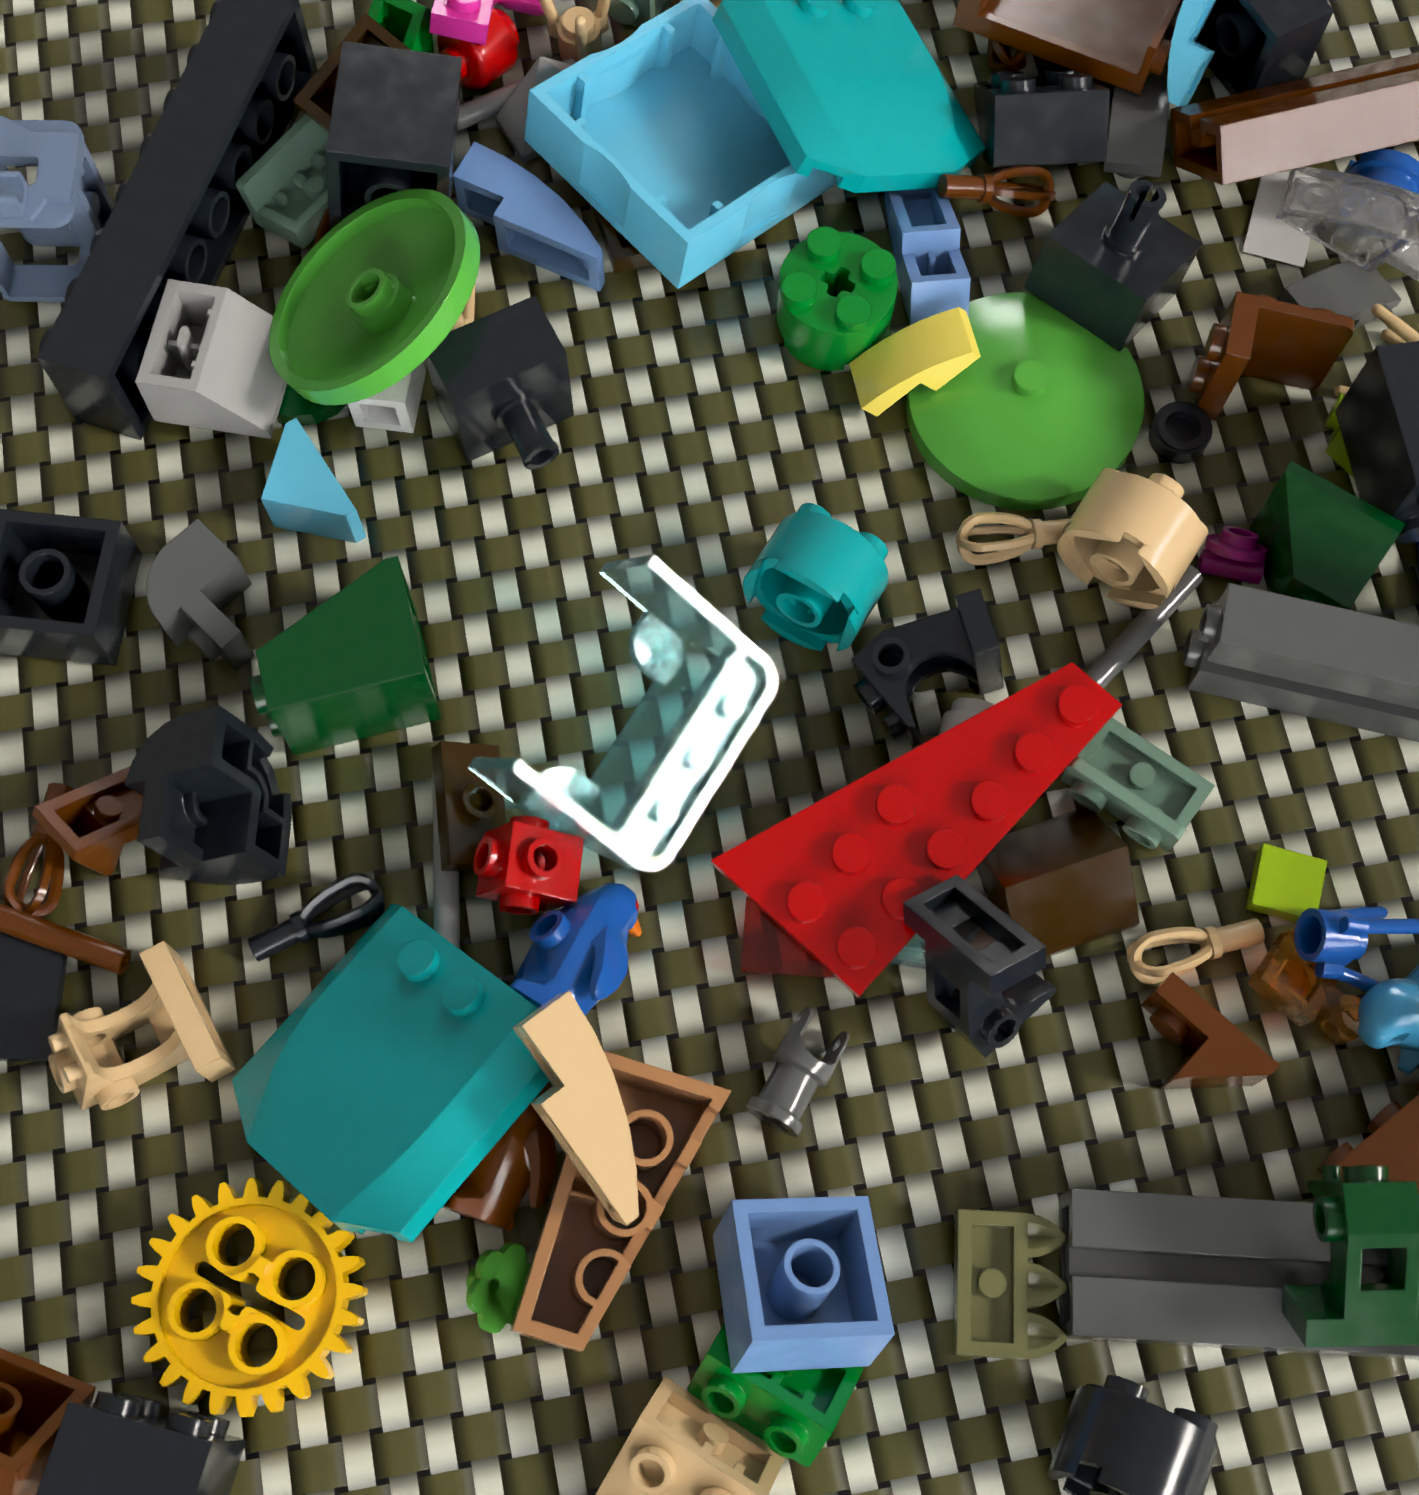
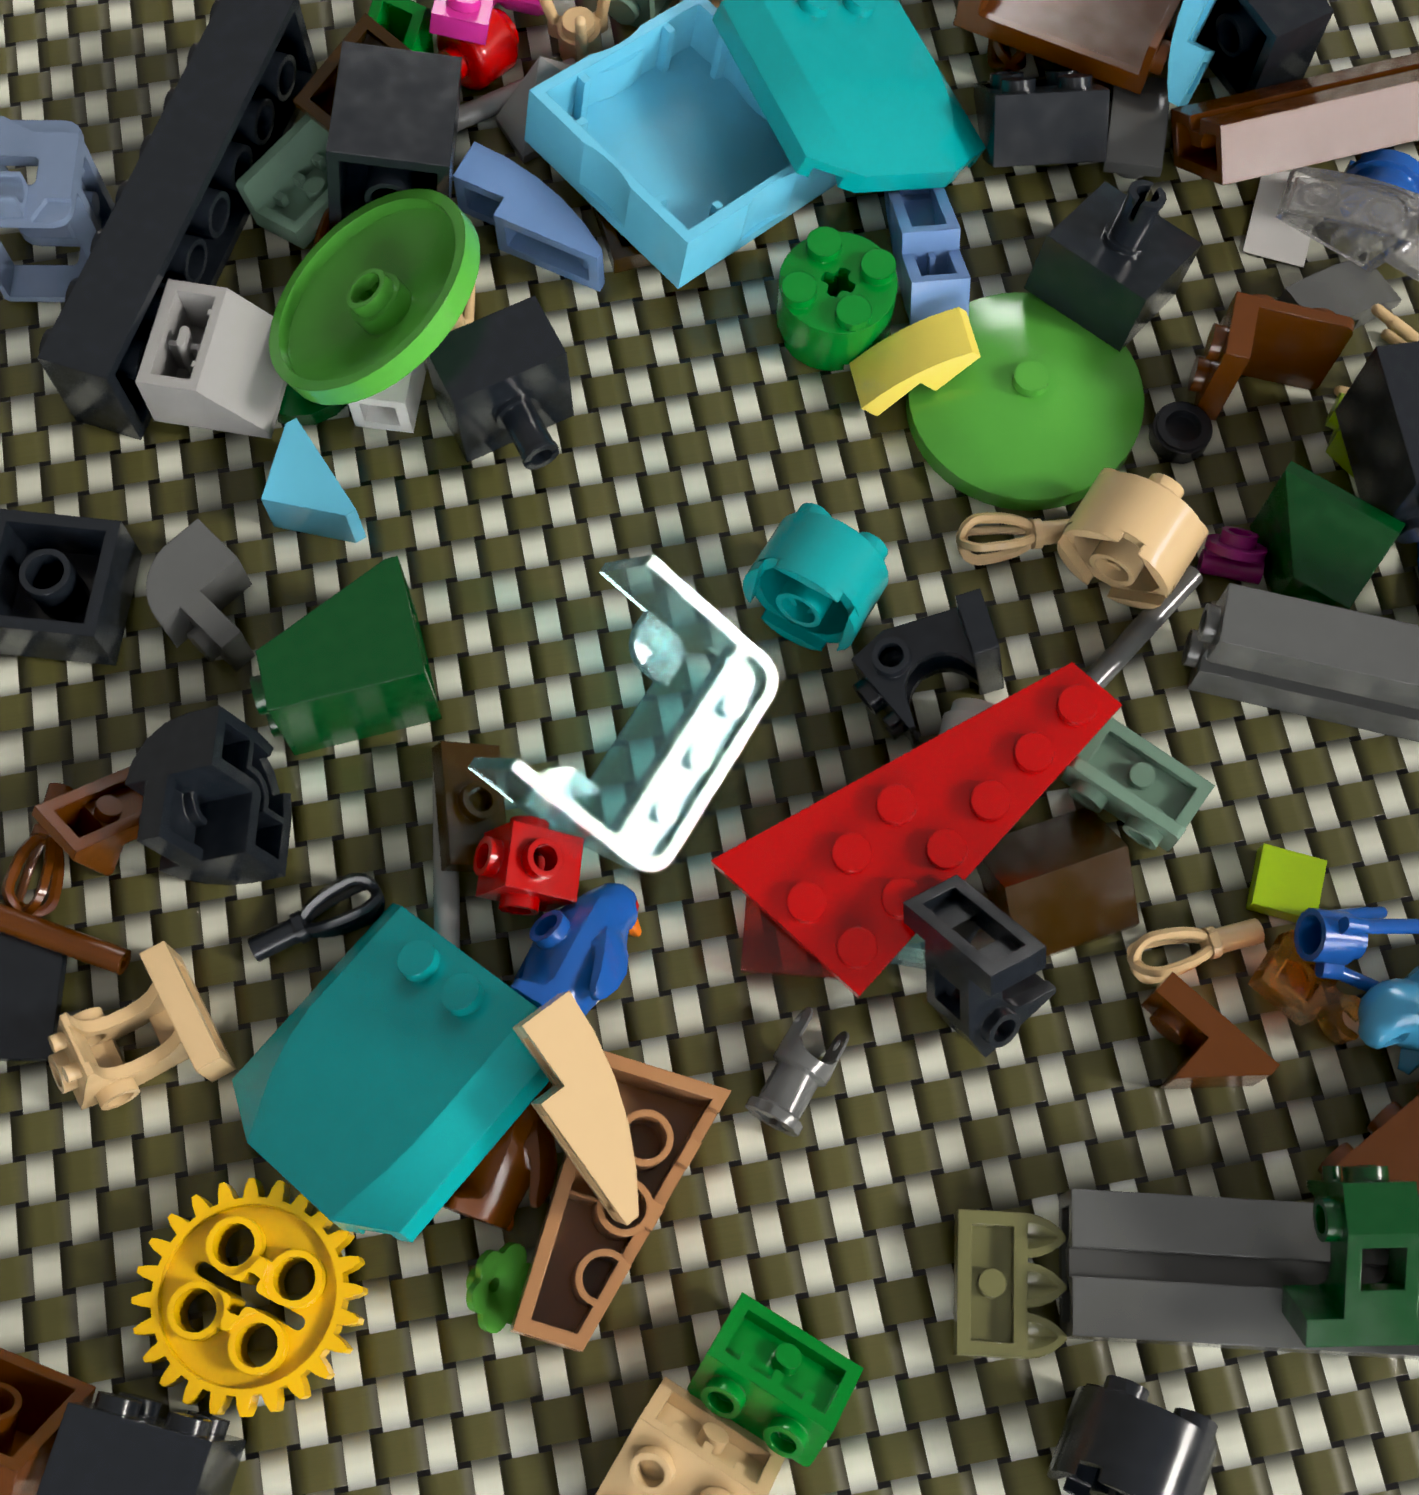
(801, 1284): medium blue brick -> none
(987, 186): reddish brown piece -> none

